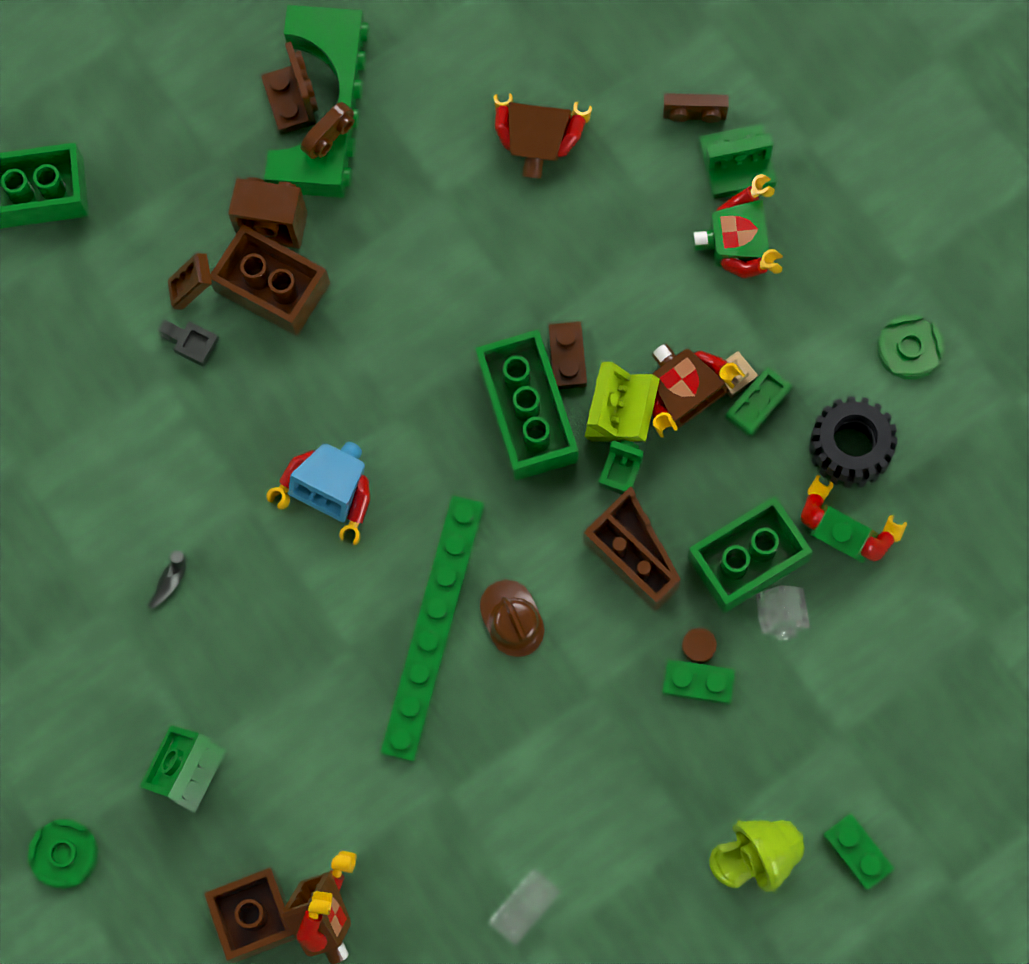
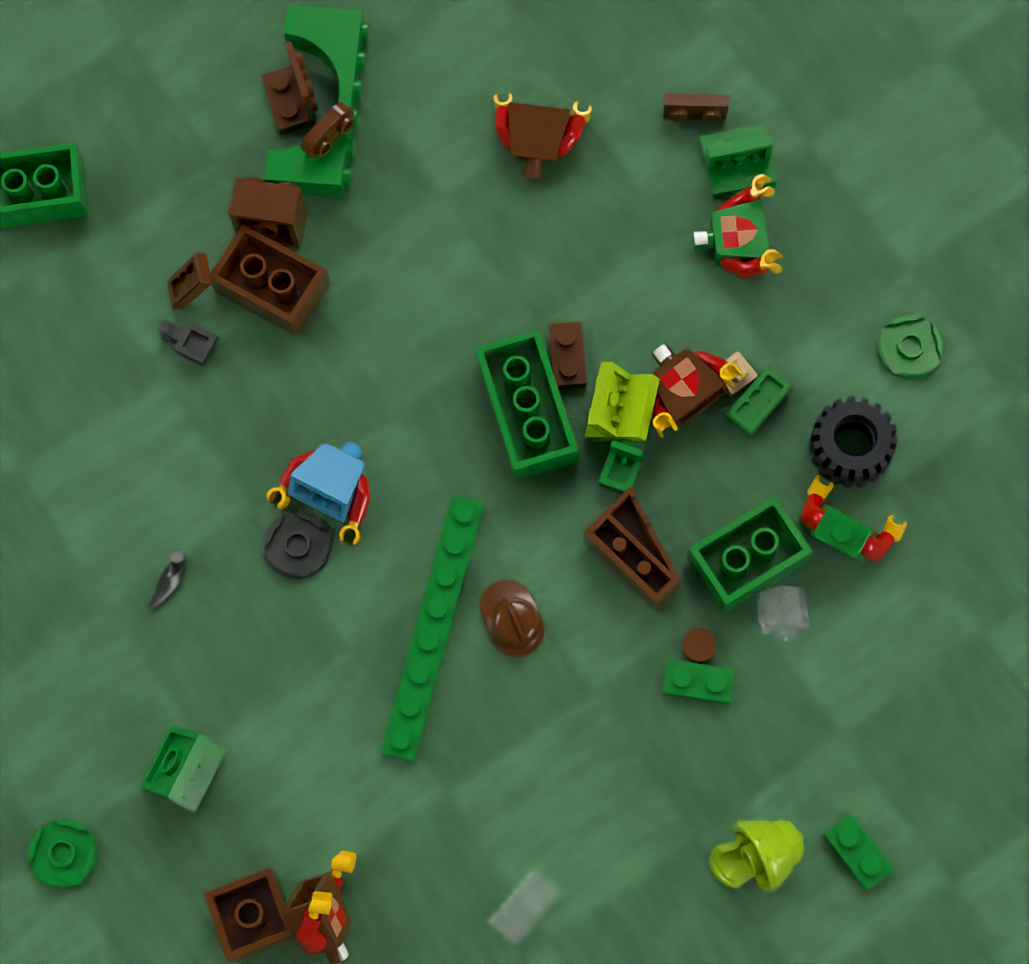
(293, 554): none -> pearl dark grey tile

